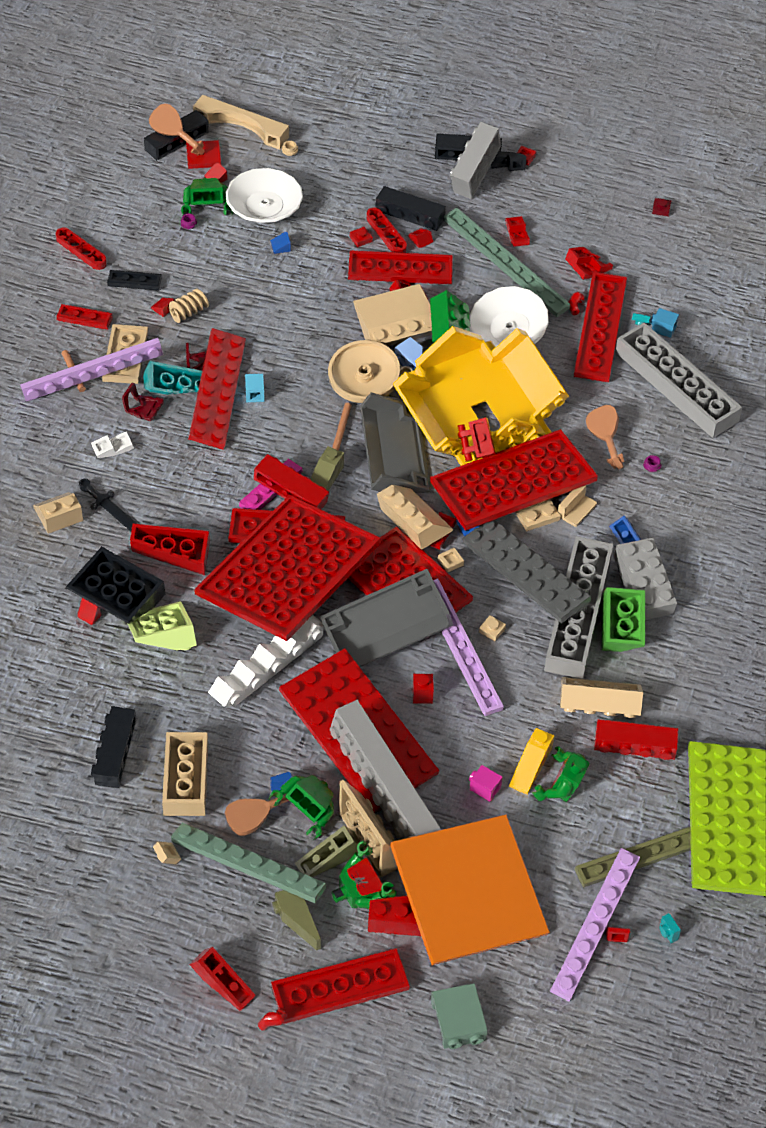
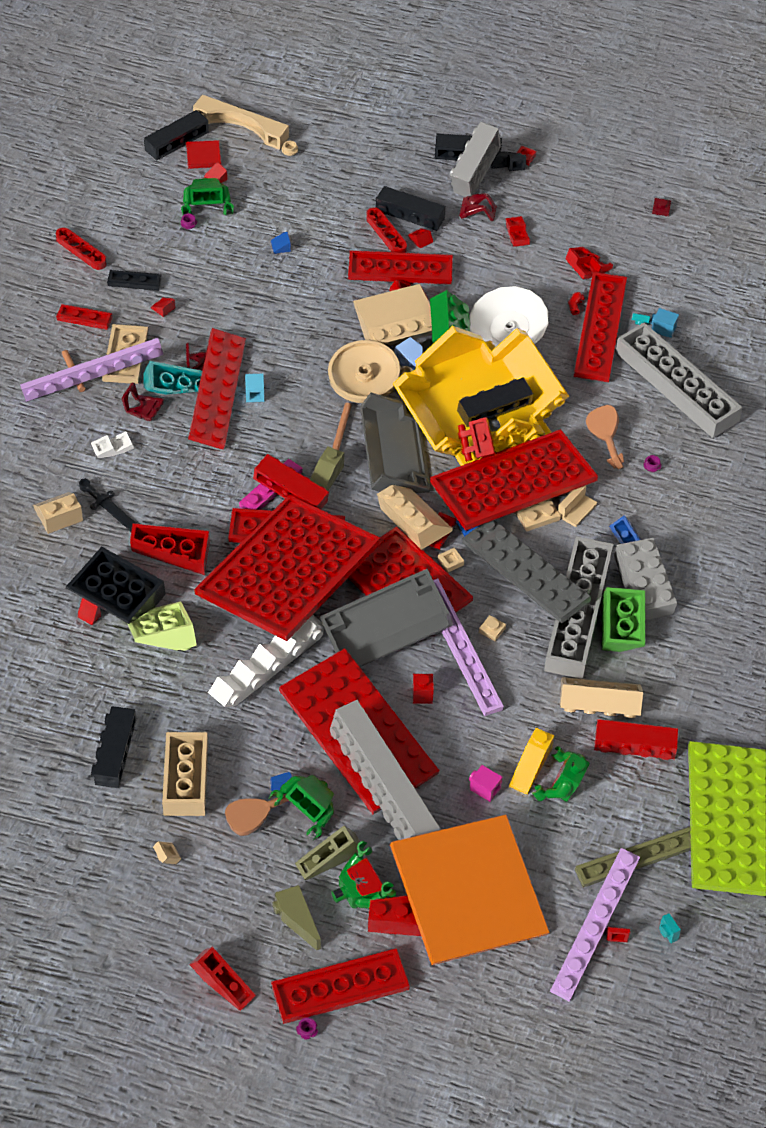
(168, 122): nougat piece -> none
(187, 303): tan piece -> none
(248, 862): sand green plate -> none
(264, 195): white dish -> none
(272, 1019): red arm -> none
(307, 1023): none -> magenta plate
(361, 236): red plate -> none
(368, 826): tan slope -> none
(459, 1016): sand green panel -> none
(470, 206): none -> dark red piece
(495, 401): none -> black brick
(506, 261): sand green plate -> none

